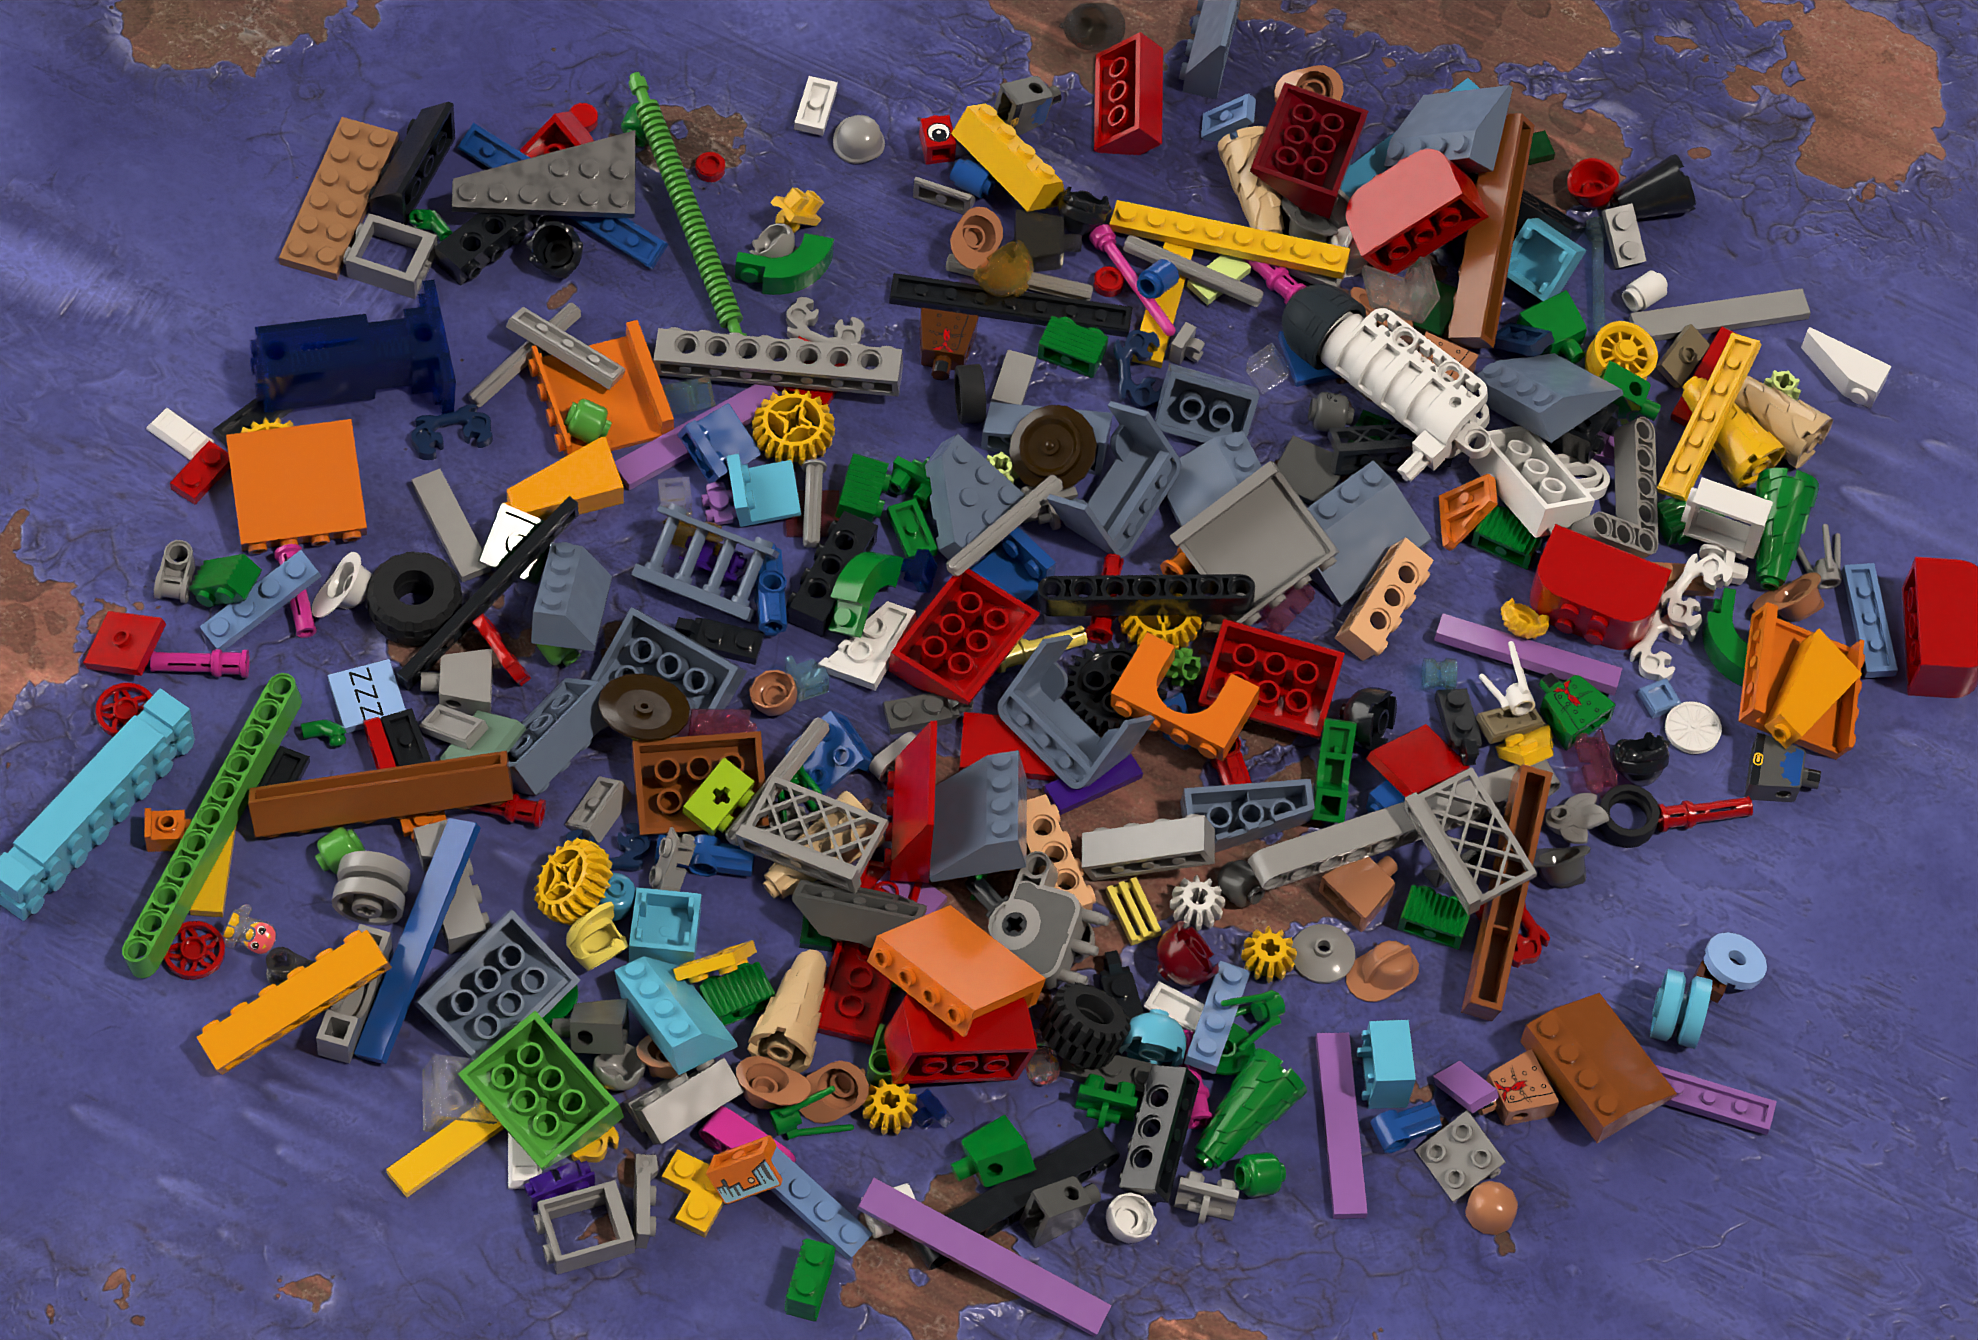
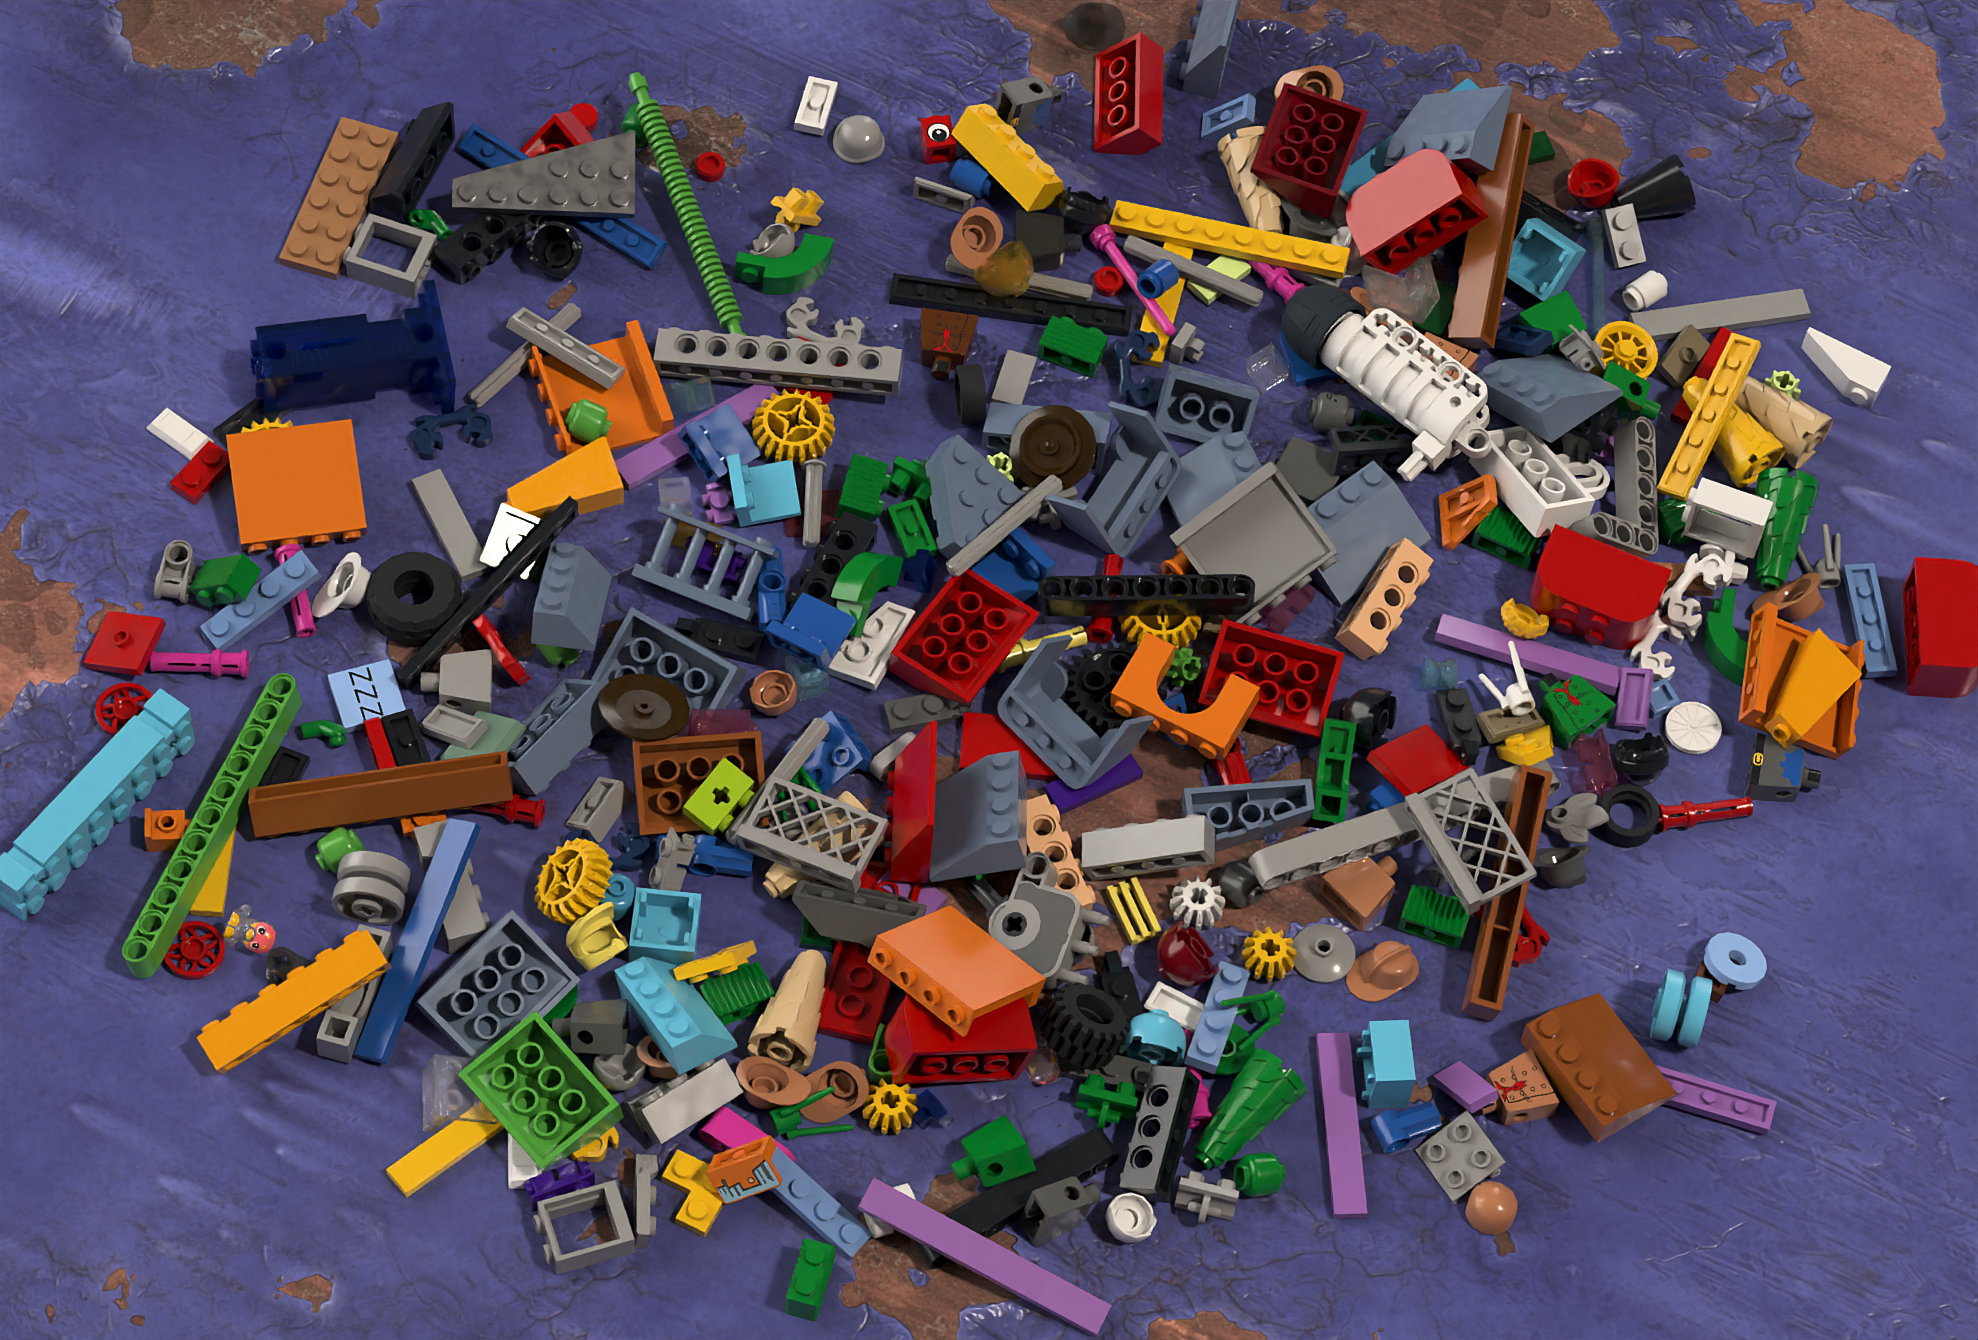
(811, 631): none -> blue bracket
(1581, 350): none -> light grey hinge
(1634, 699): none -> medium lavender tile

